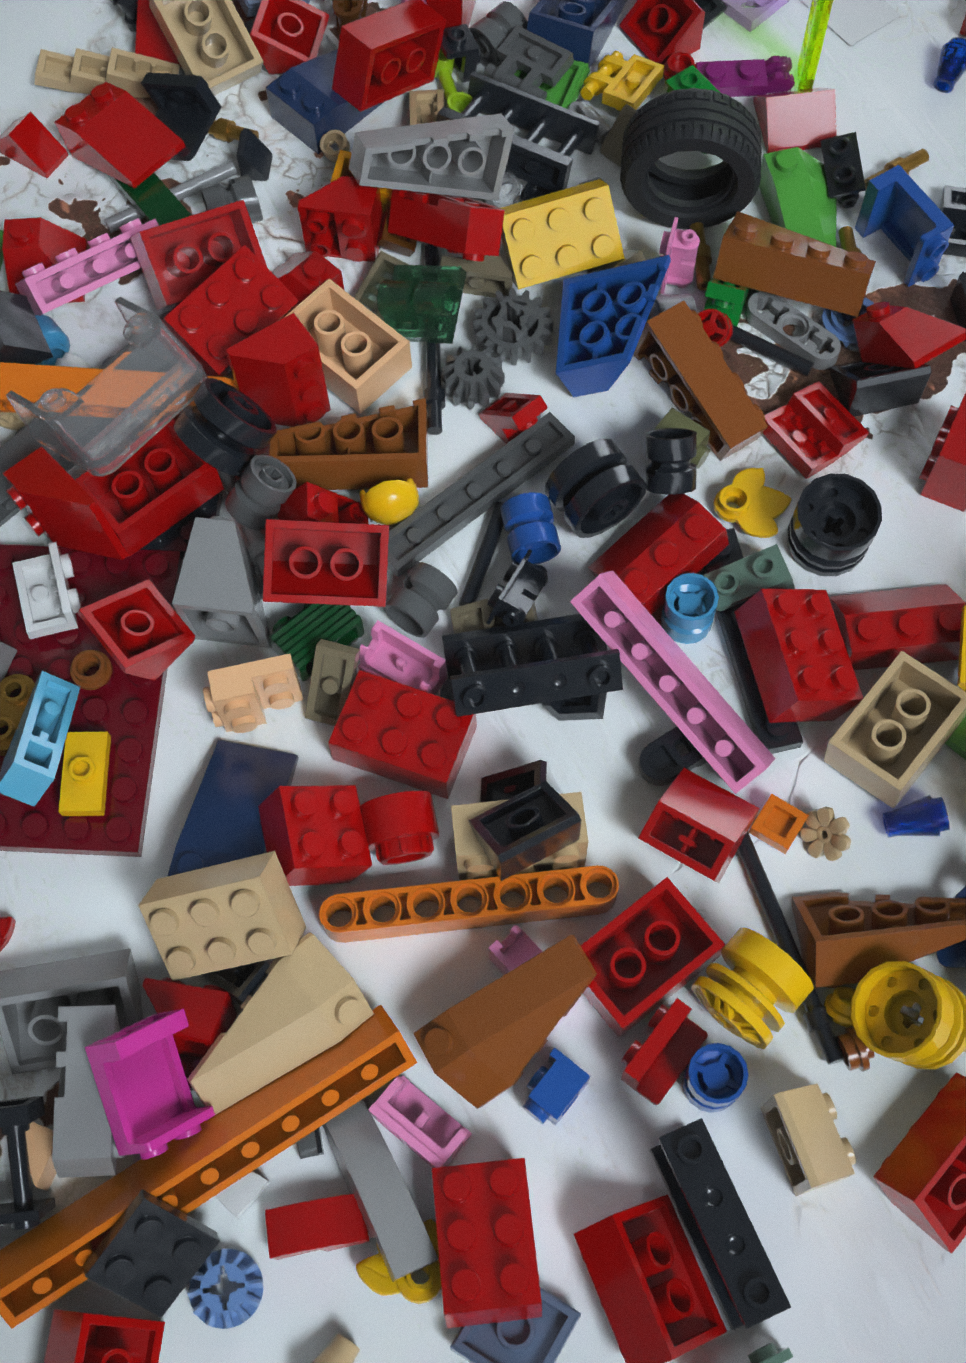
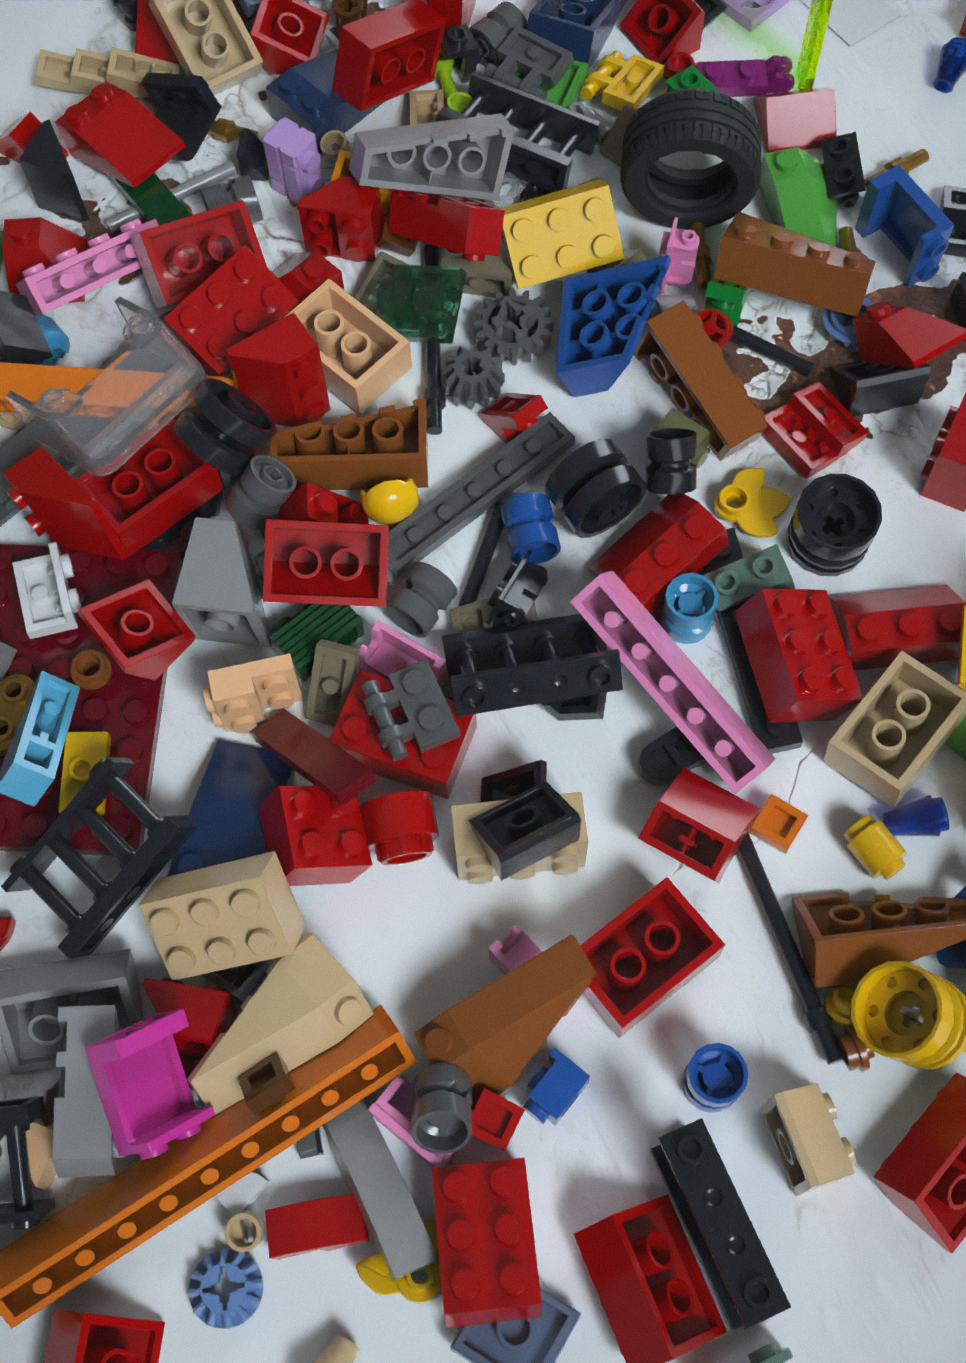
(51, 175): none -> black slope
(138, 865): none -> black fence
(151, 1253): black plate -> none
(236, 1232): none -> tan hinge
(266, 1083): none -> reddish brown plate
(293, 160): none -> lavender brick
(314, 756): none -> dark red tile
(423, 707): none -> dark grey plate
(442, 1108): none -> dark grey wheel
(449, 894): orange beam -> none
(495, 1119): none -> red tile
(665, 1053): red bracket -> none
(757, 982): yellow wheel -> none
(796, 344): light grey beam -> none
(826, 834): tan plant -> none
(875, 848): none -> yellow brick

